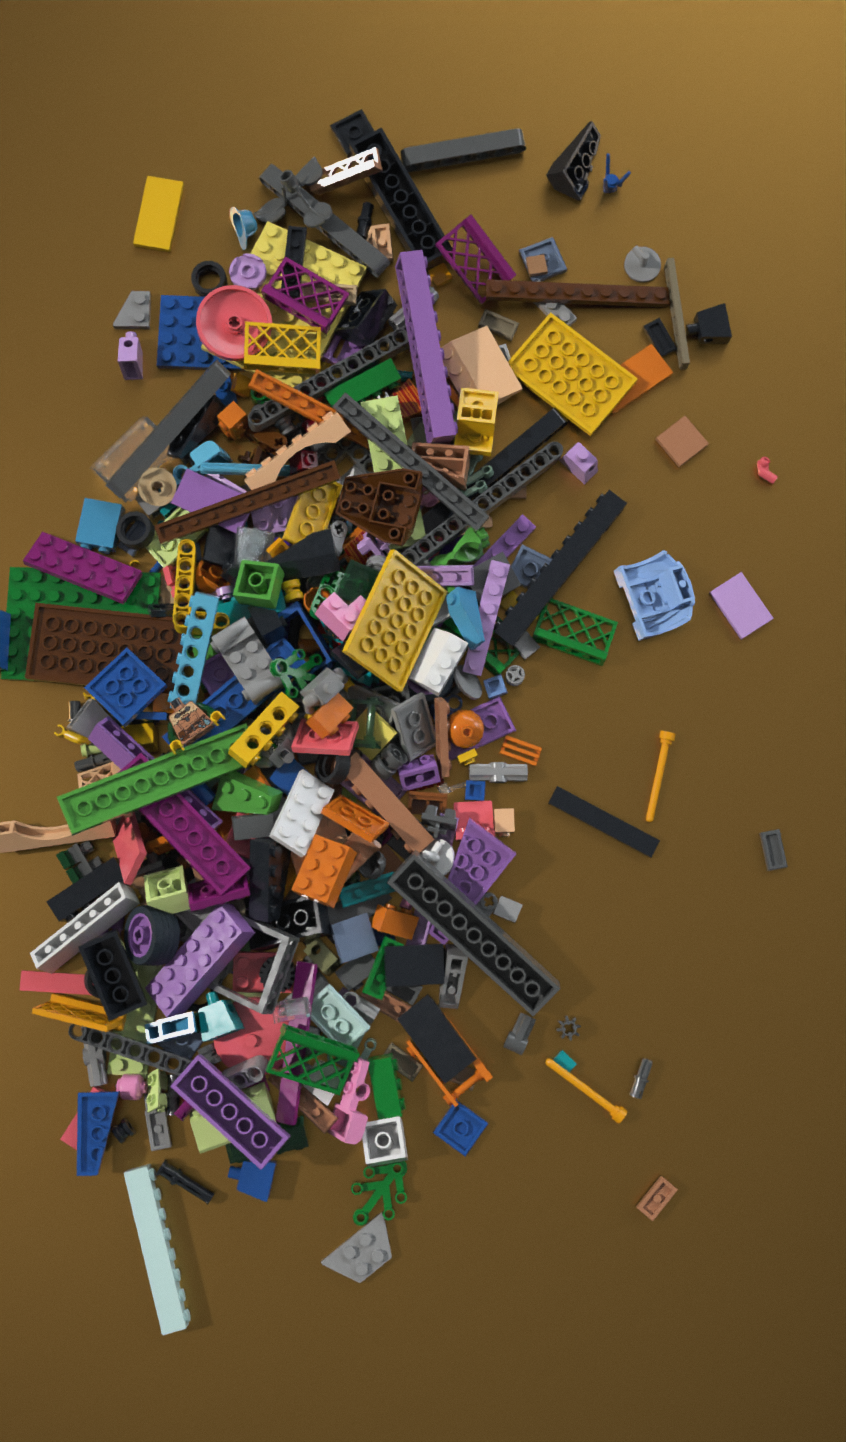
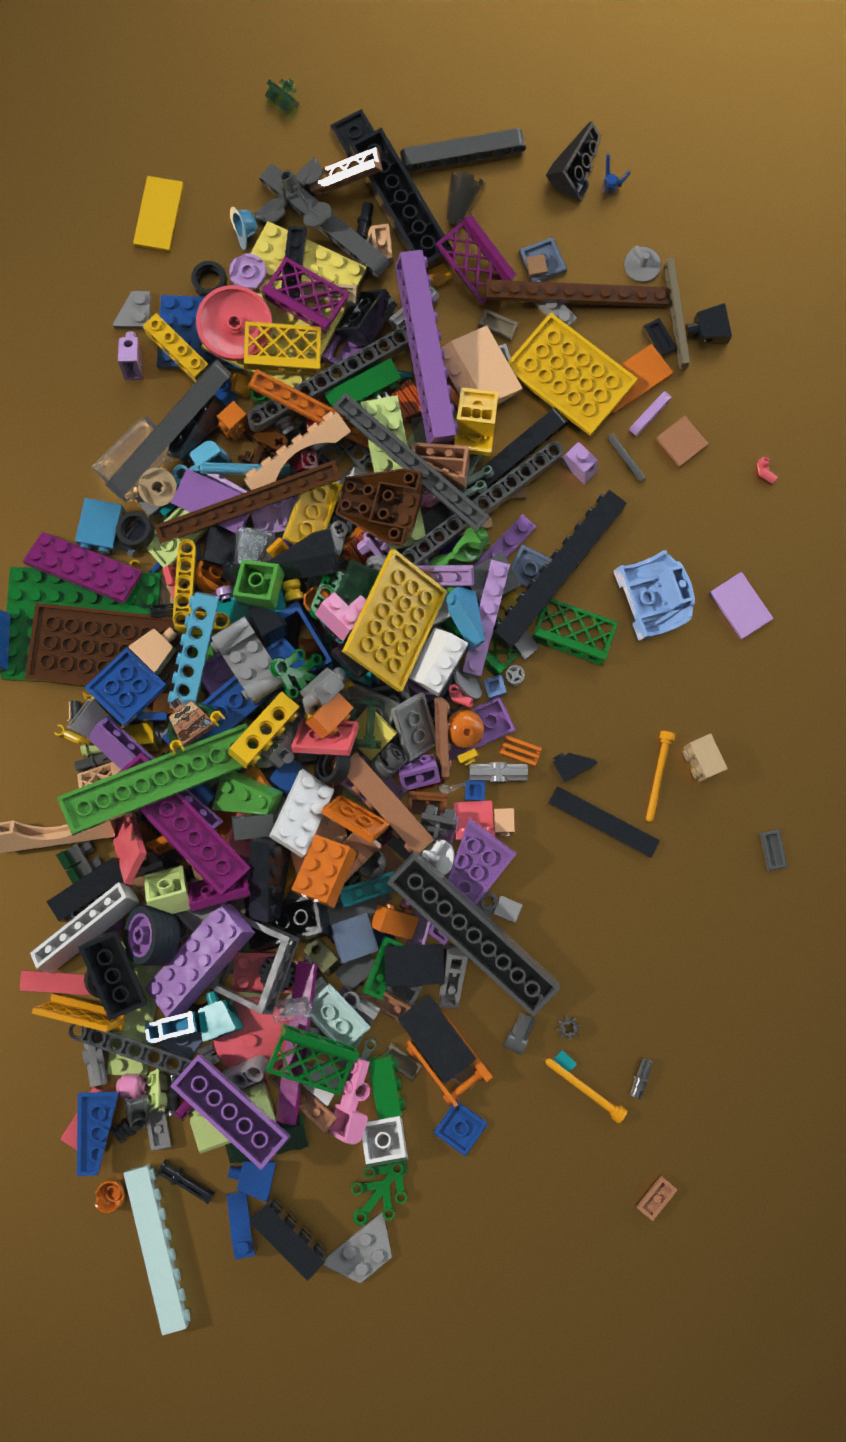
(110, 1196): none -> orange hair
(137, 1112): none -> dark grey piece
(155, 649): none -> light nougat torso
(159, 732): none -> light grey wheel
(175, 347): none -> yellow brick
(240, 1227): none -> blue slope
(274, 91): none -> clear green hips
(289, 1238): none -> black brick
(458, 697): none -> coral arm
(463, 196): none -> clear smoke cone
(571, 765): none -> black slope
(626, 457): none -> dark grey bar
(650, 413): none -> lavender beam
(704, 758): none -> tan brick

